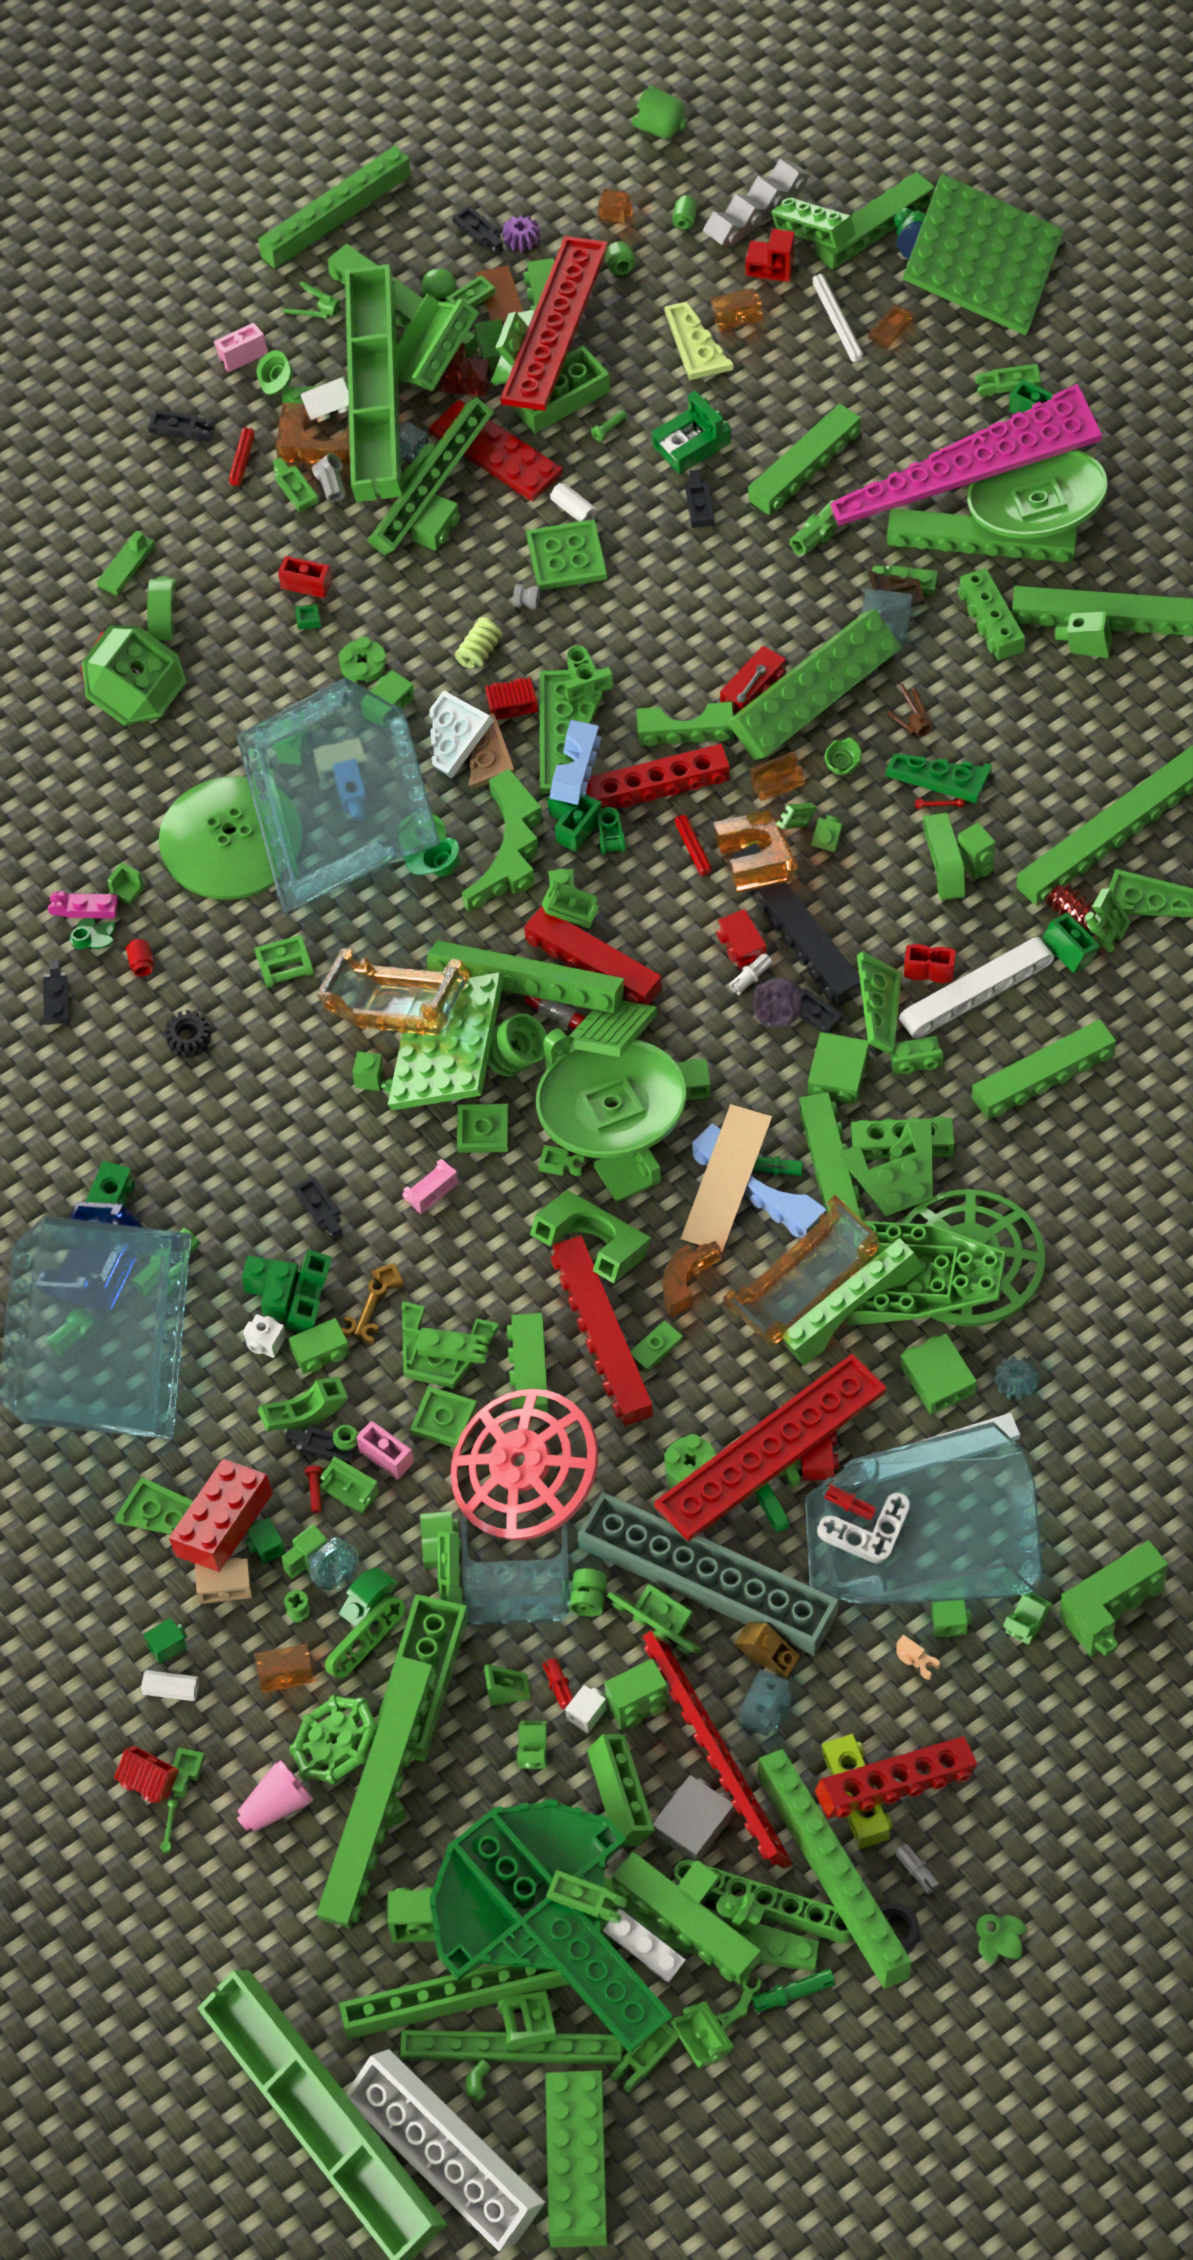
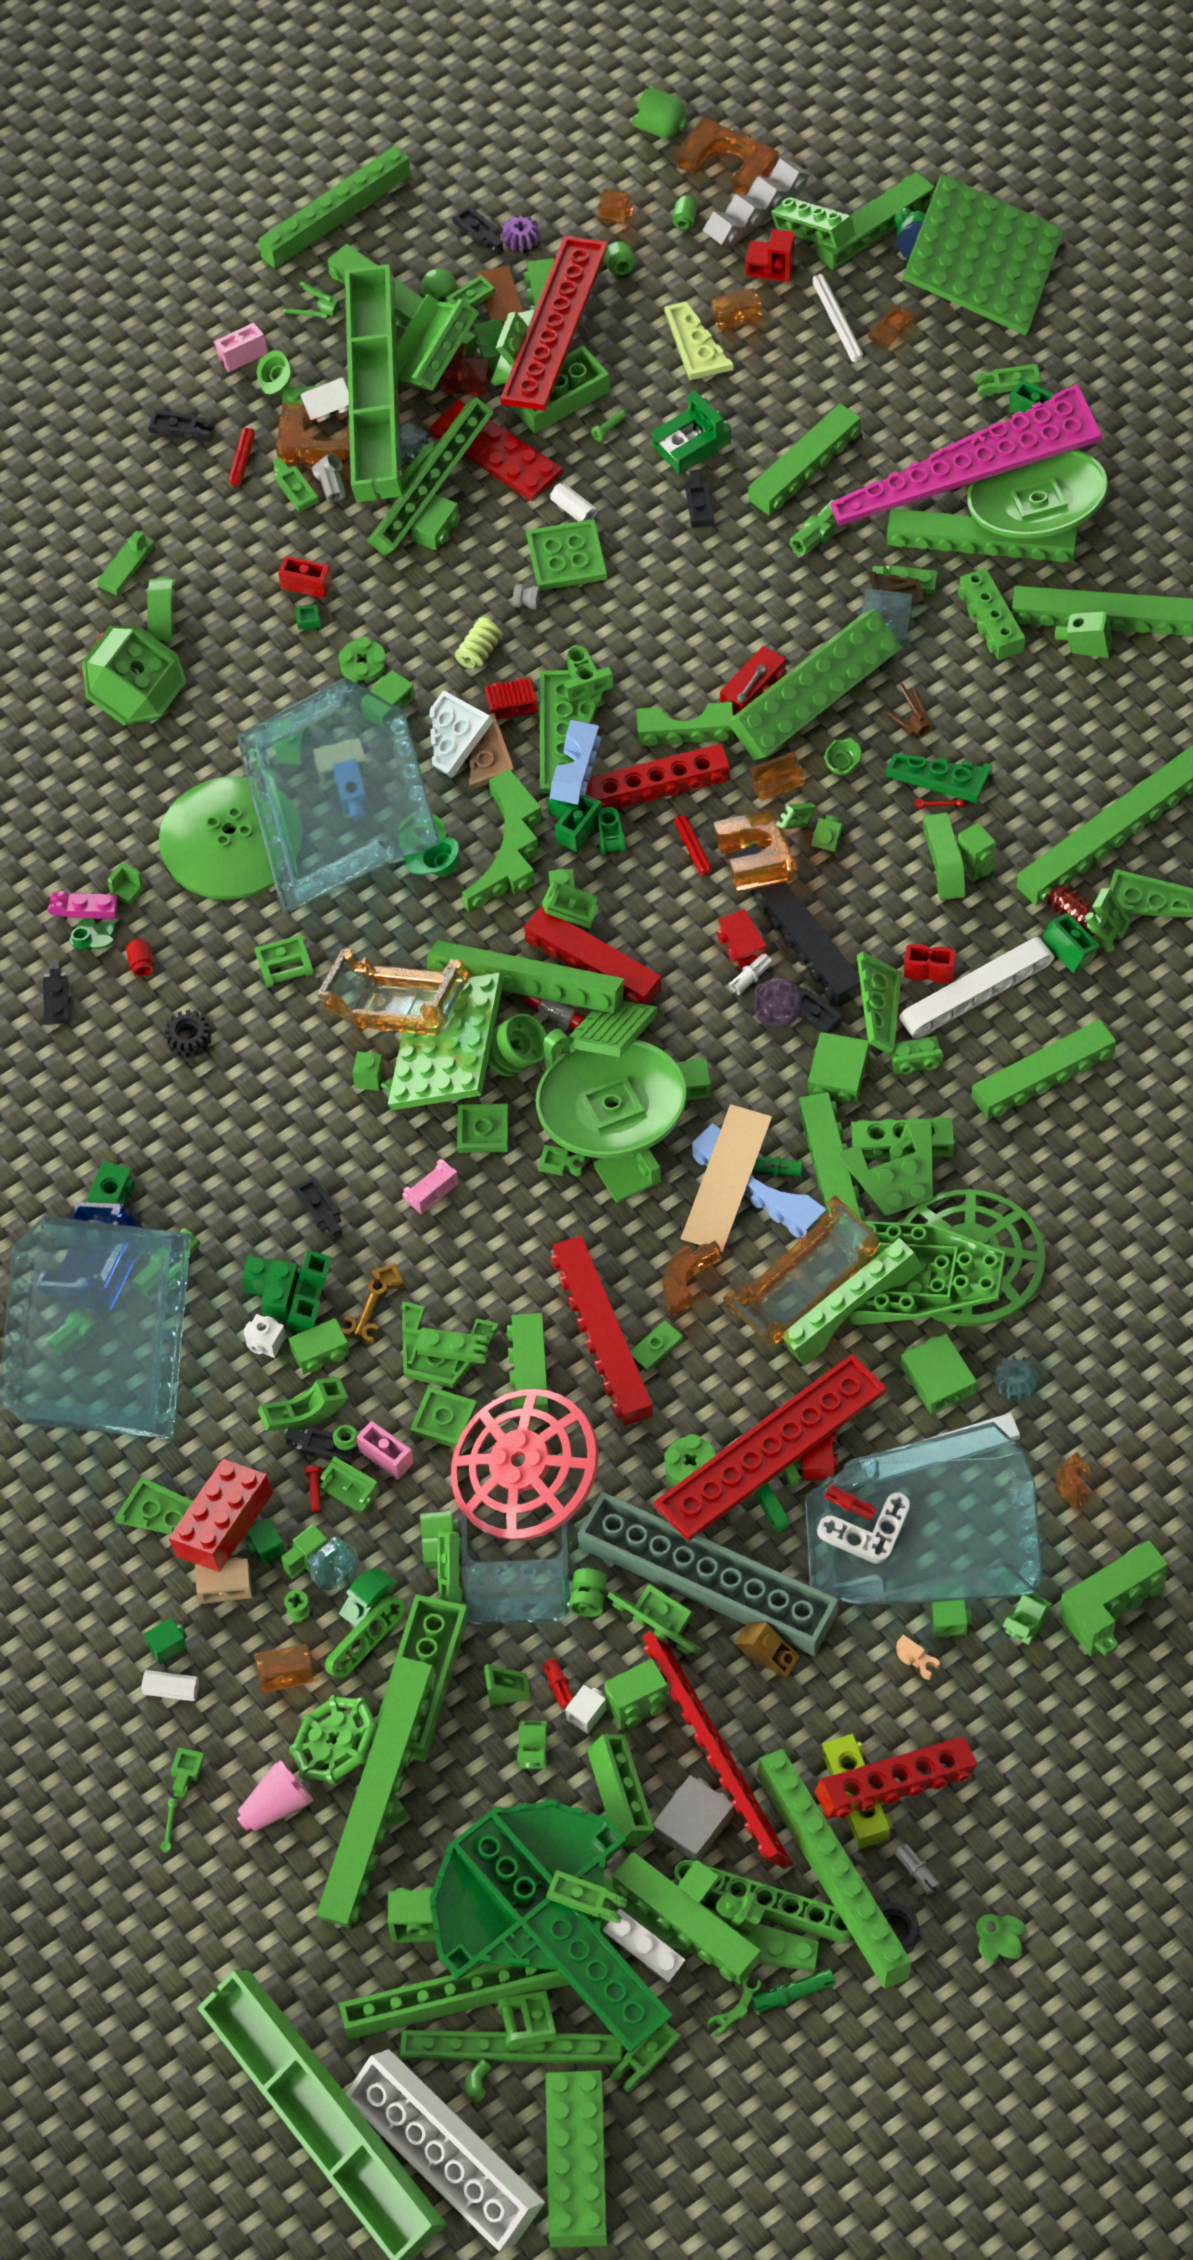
(146, 1774): red brick -> none
(571, 1213): bright green arch -> none
(702, 2035): bright green hinge -> none
(711, 139): none -> clear orange arch
(764, 1703): clear light blue brick -> none
(1069, 1481): none -> clear orange hinge

